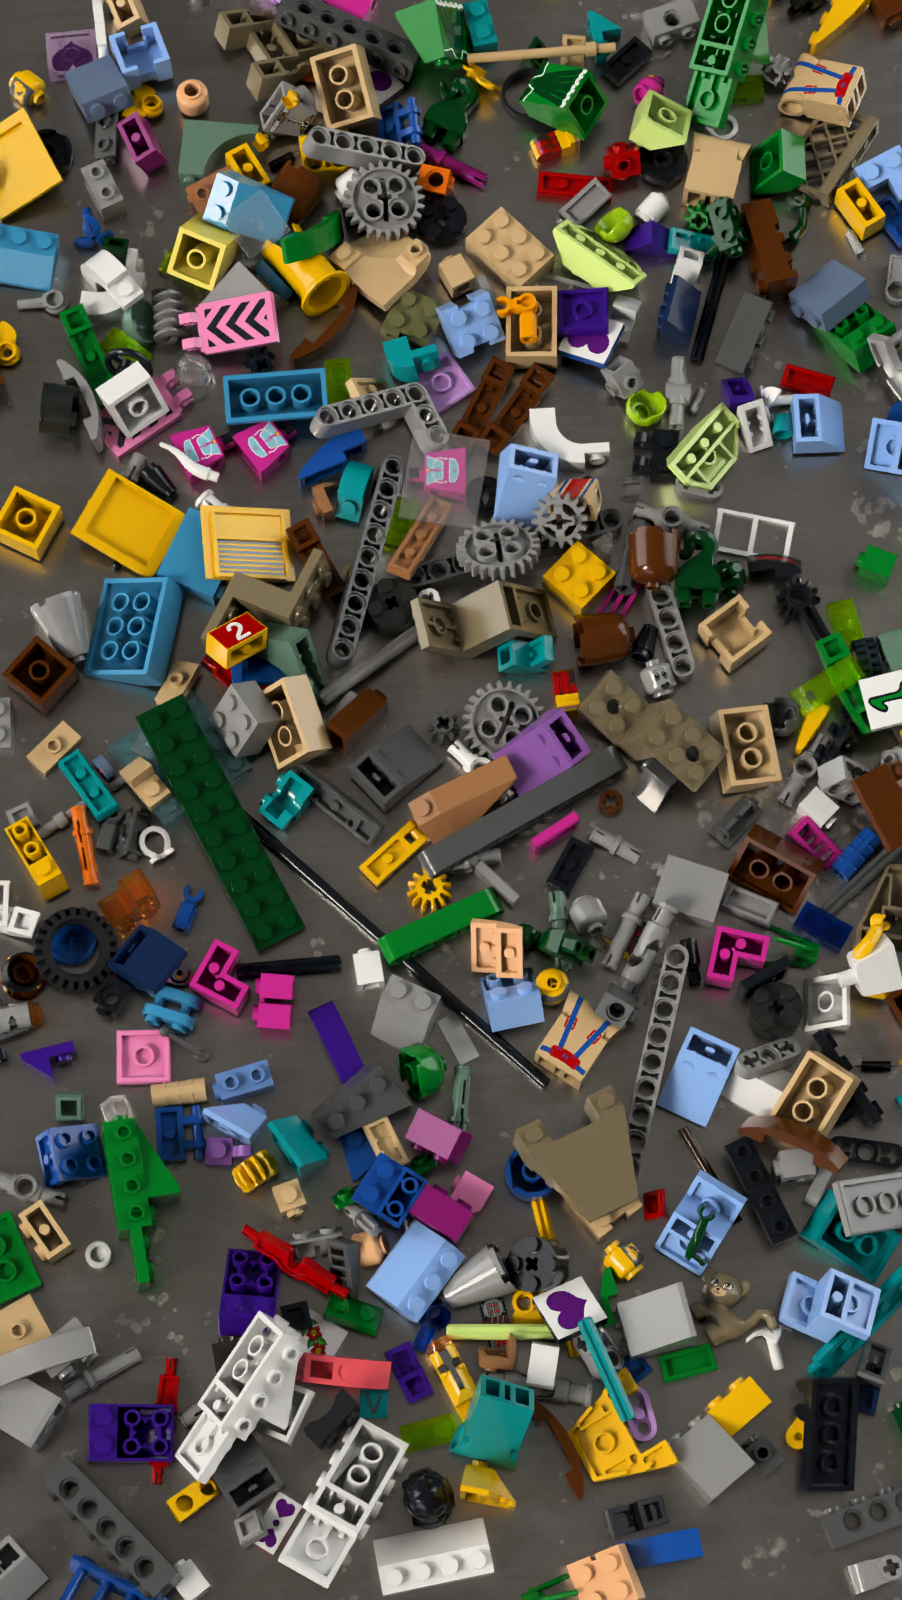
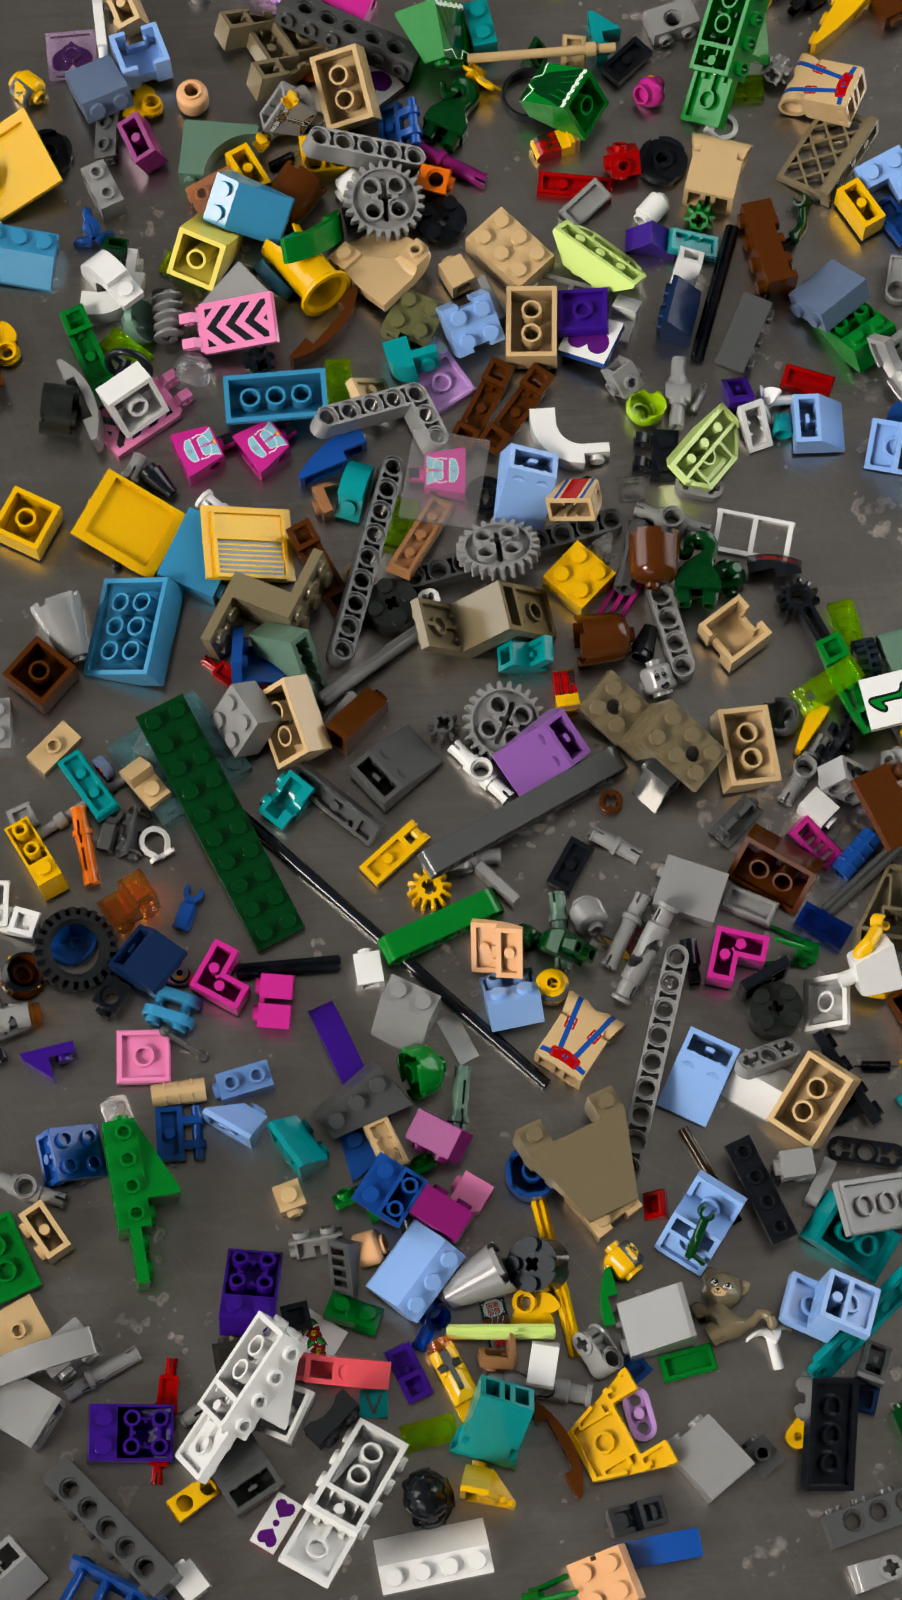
(53, 302): light grey plate -> none
(70, 1106): sand green brick -> none
(99, 1255): white tile -> none
(178, 681): tan plate -> none
(194, 468): white animal -> none
(222, 1151): medium lavender plate -> none
(236, 640): brick -> none
(251, 1527): light grey tile -> none
(255, 223): clear plate -> none
(255, 1171): yellow gear -> none
(306, 1270): red piece -> none
(363, 1219): light grey axle -> none
(462, 799): medium nougat wedge -> none
(526, 307): light orange bar -> none
(555, 832): dark pink tile -> none
(565, 1306): tile -> none
(571, 518): light grey gear -> none
(606, 1369): teal axle -> none
(614, 225): lime hair -> none
(616, 994): dark grey brick -> none
(659, 122): yellowish green slope -> none
(728, 235): dark green brick -> none
(739, 1406): yellow brick -> none
(778, 164): green slope -> none
(826, 1152): reddish brown slope -> none
(855, 243): white piece -> none
(876, 565): green brick -> none

